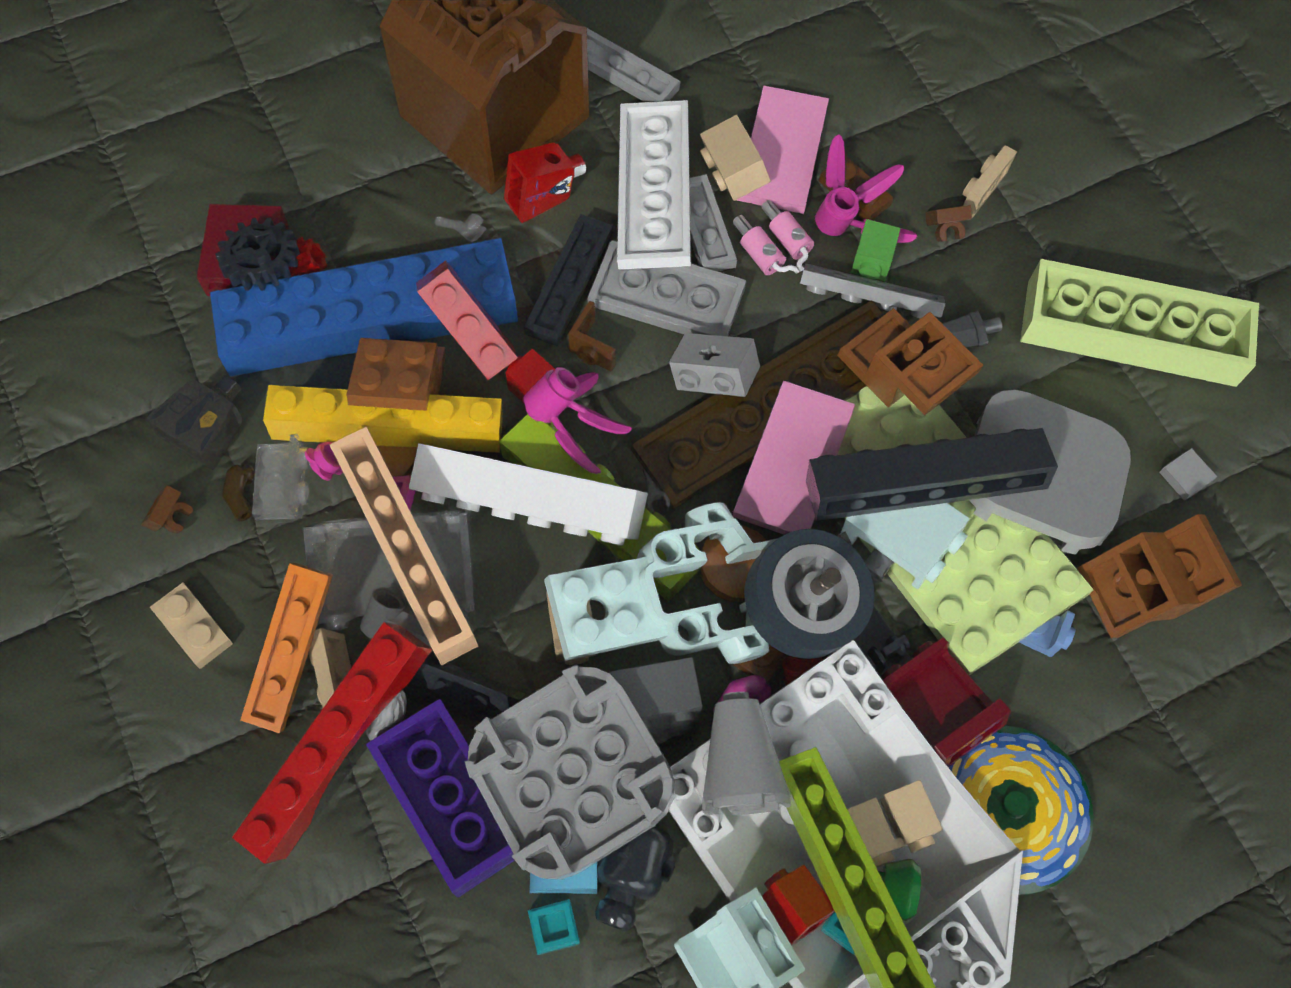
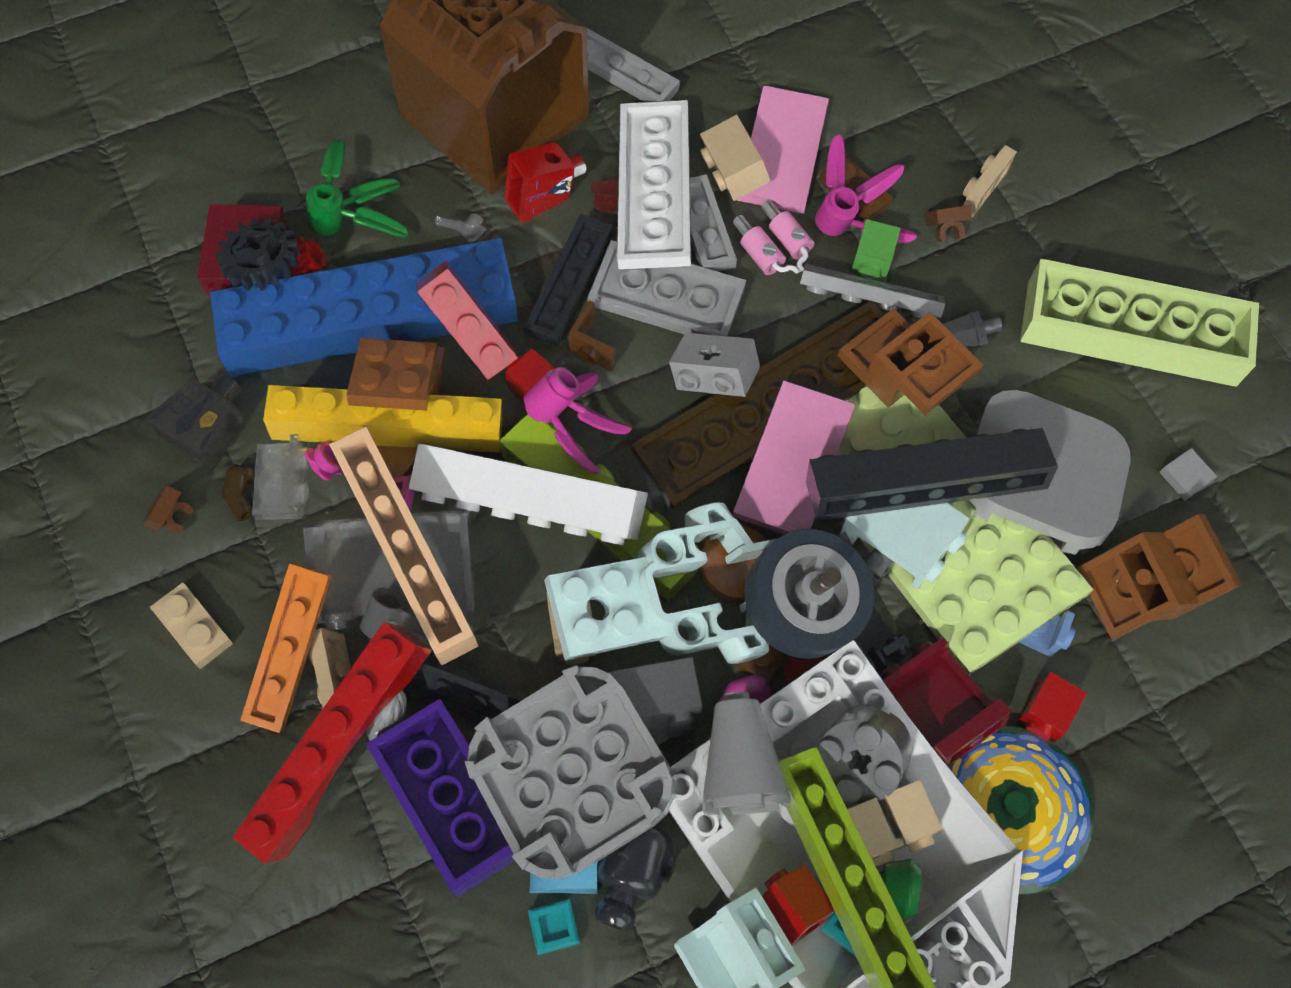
(327, 203): none -> green plant
(605, 202): none -> clear red plate
(849, 741): none -> dark grey brick
(1052, 707): none -> red brick

